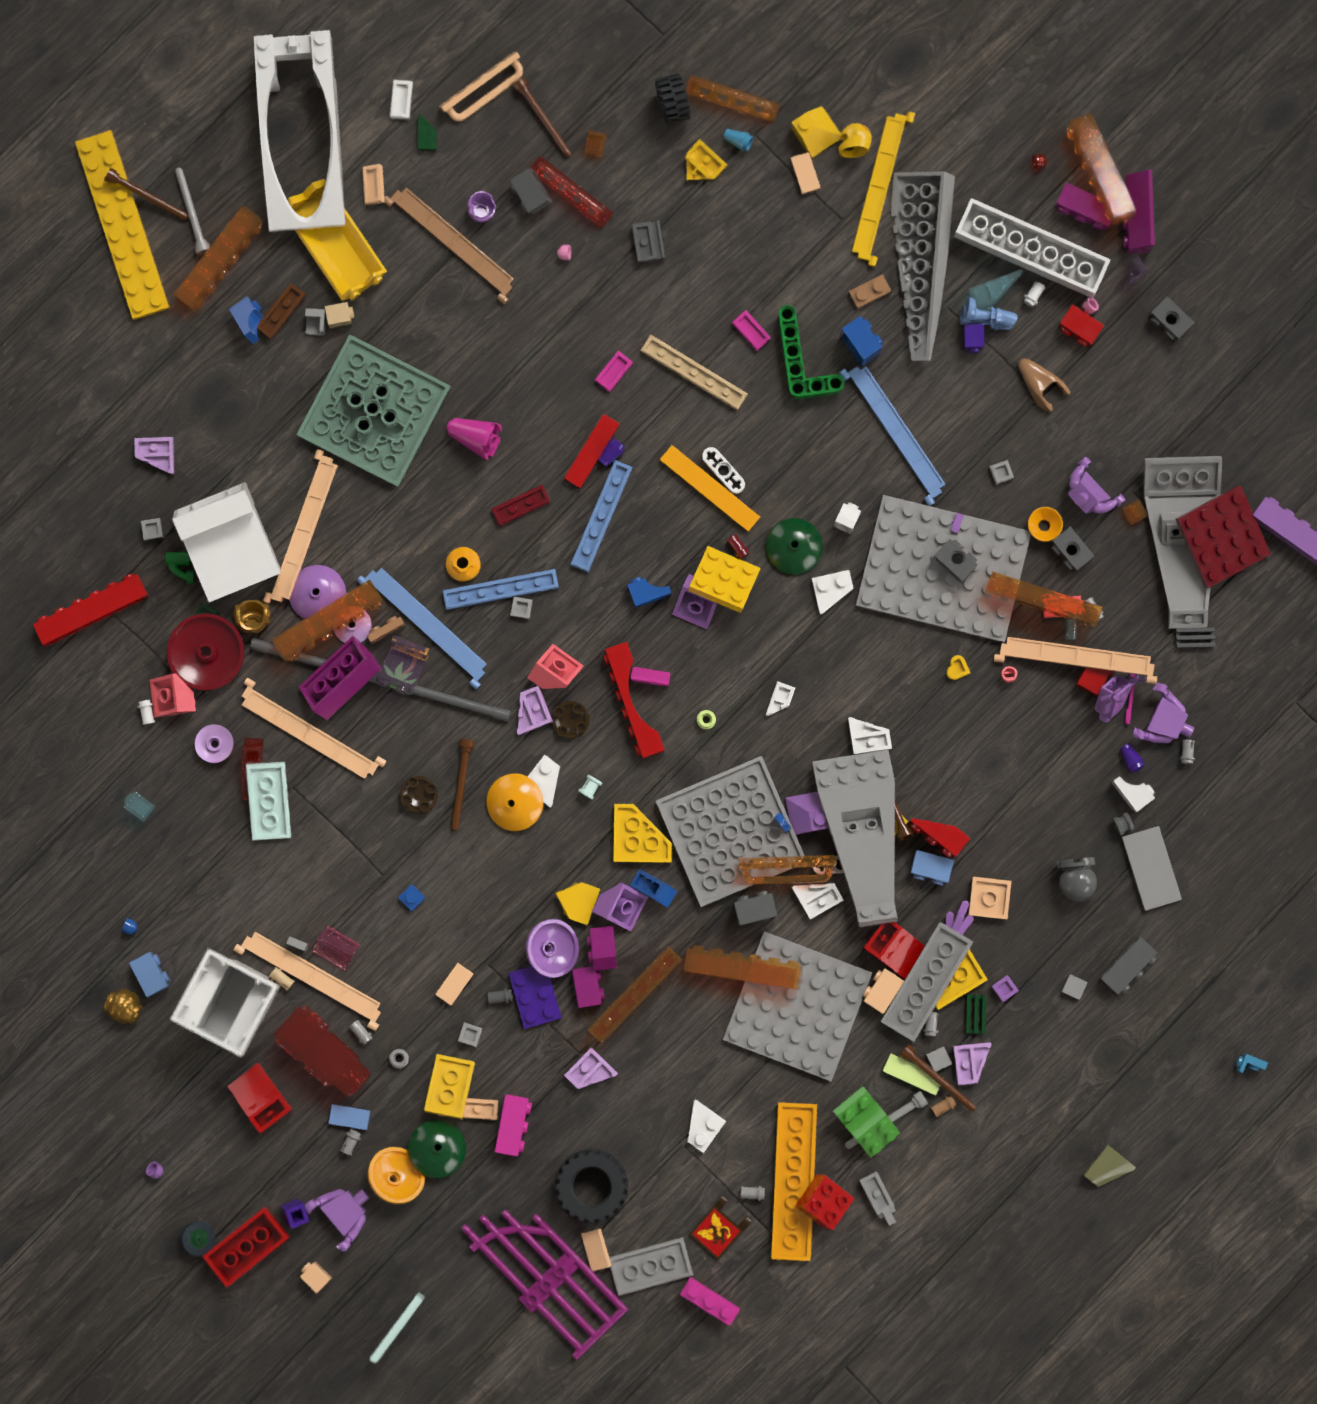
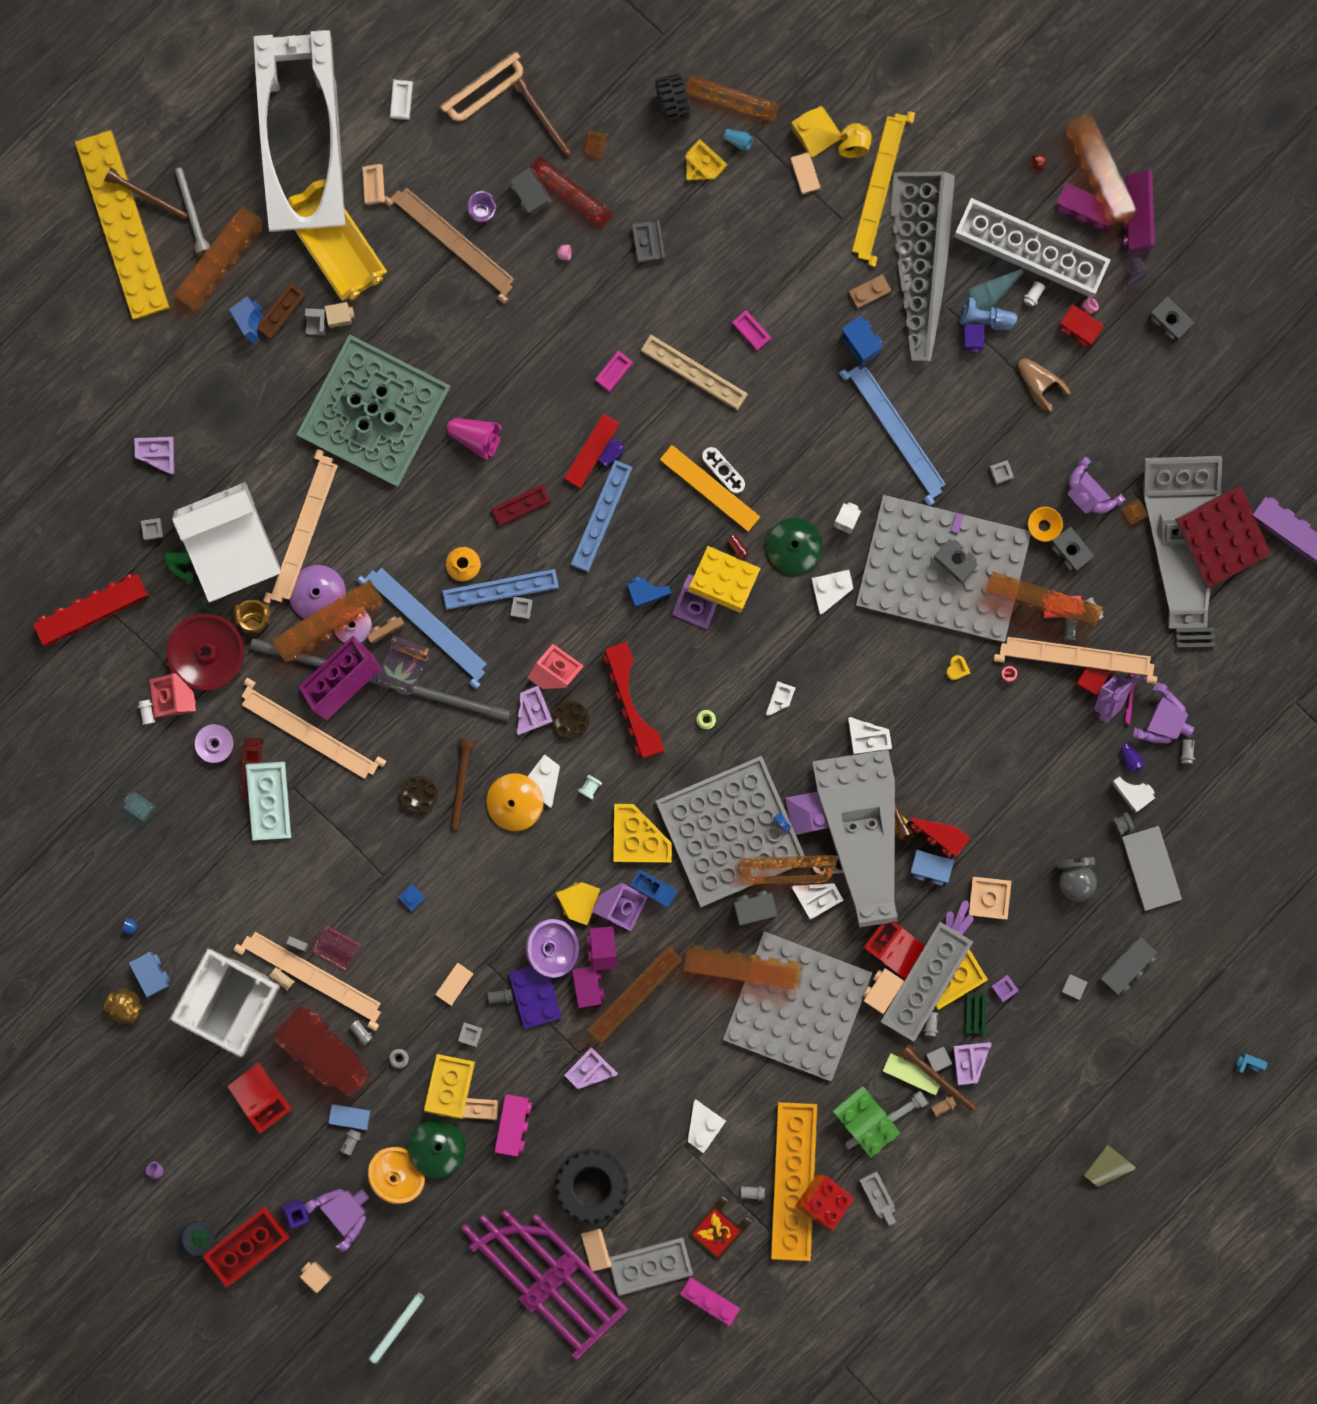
(426, 135): dark green tile -> none
(650, 676): dark pink slope -> none
(797, 361): green beam -> none

